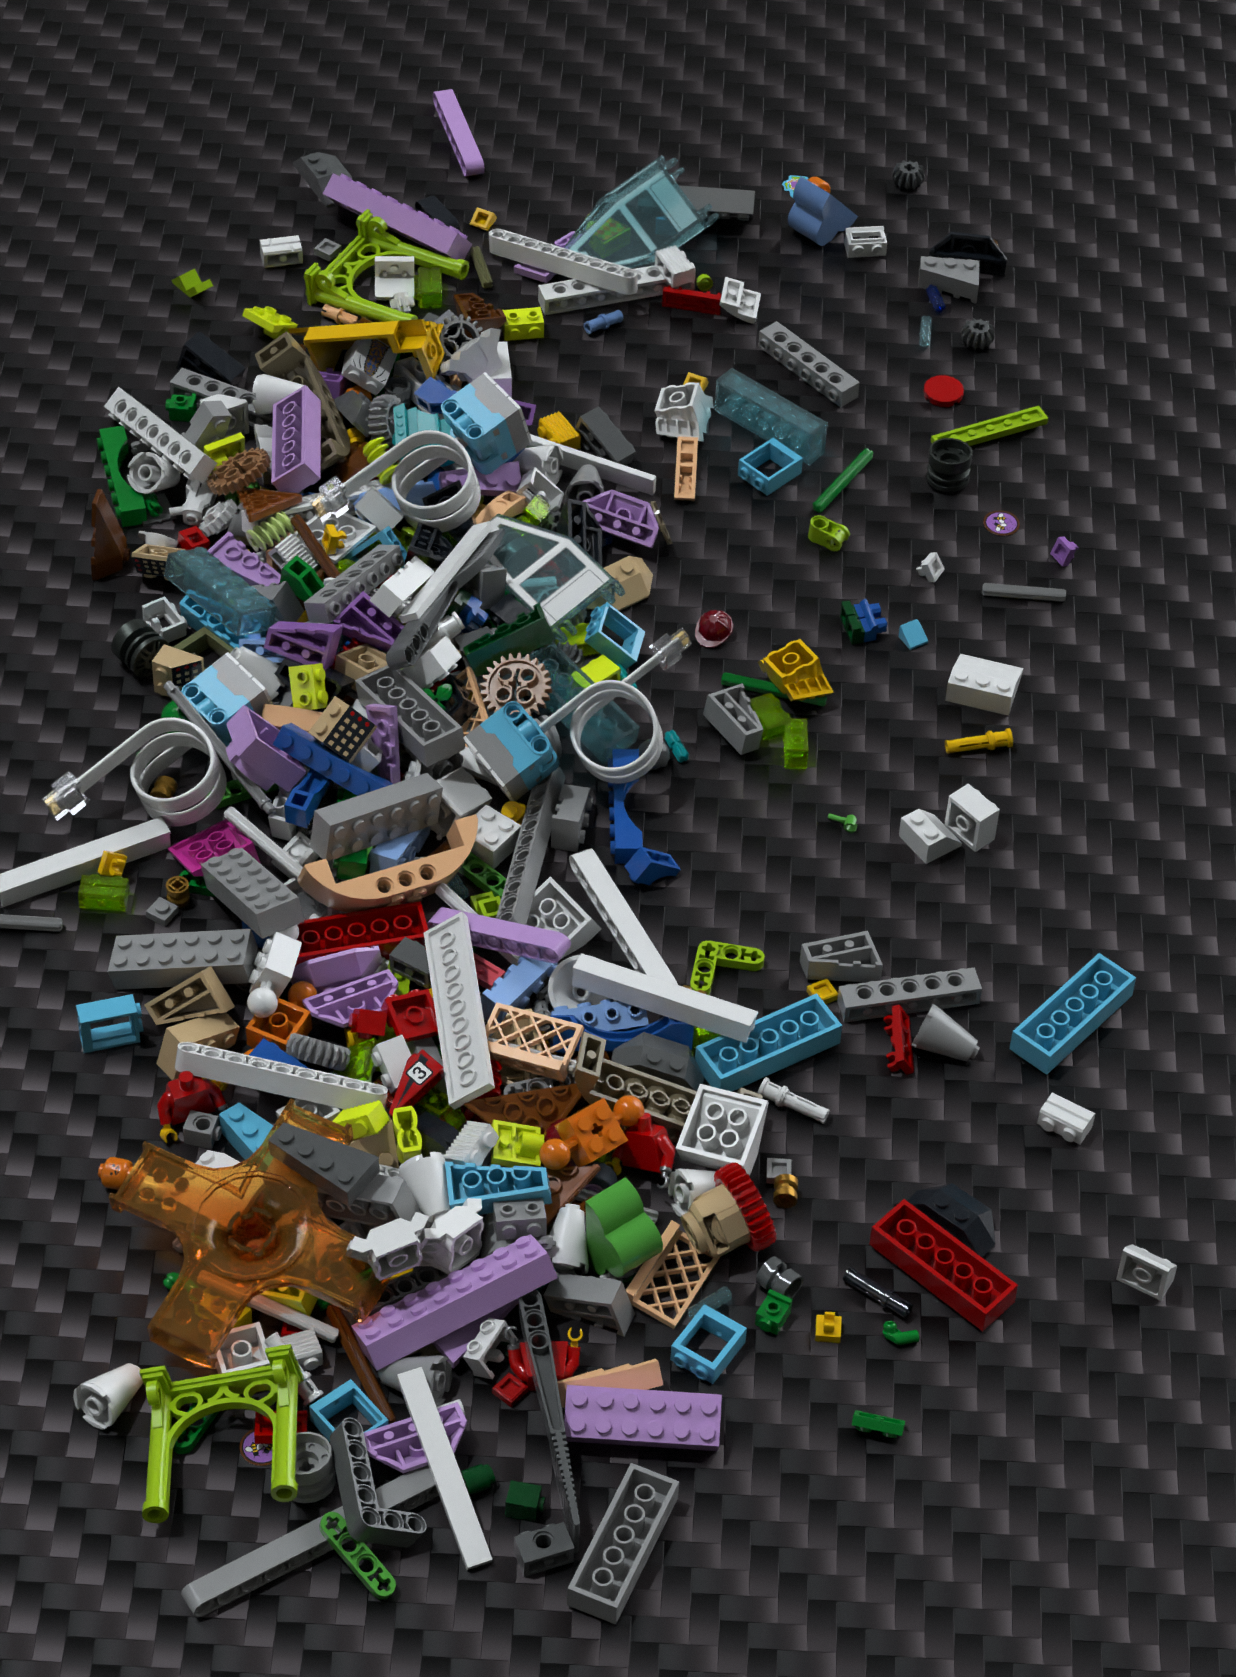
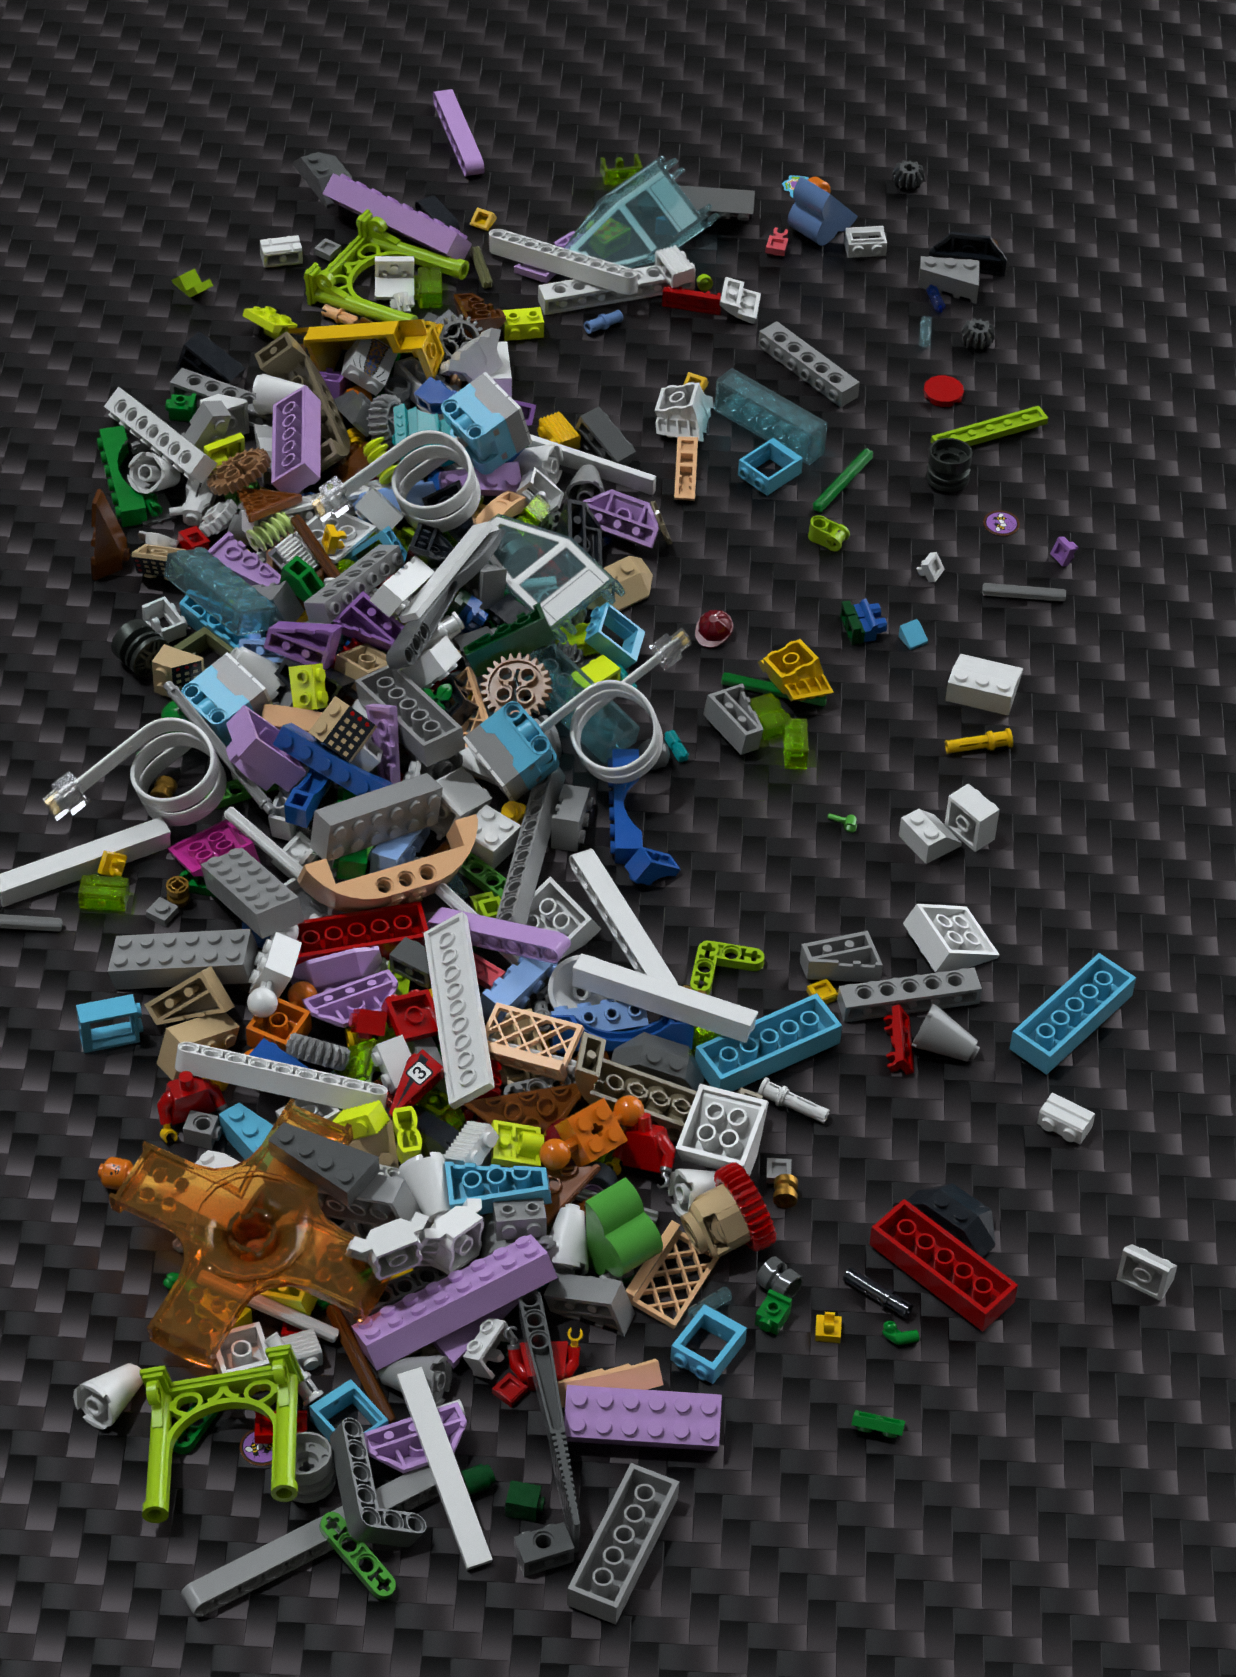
(619, 173): none -> clear neon green window
(777, 243): none -> coral plate
(949, 937): none -> white slope

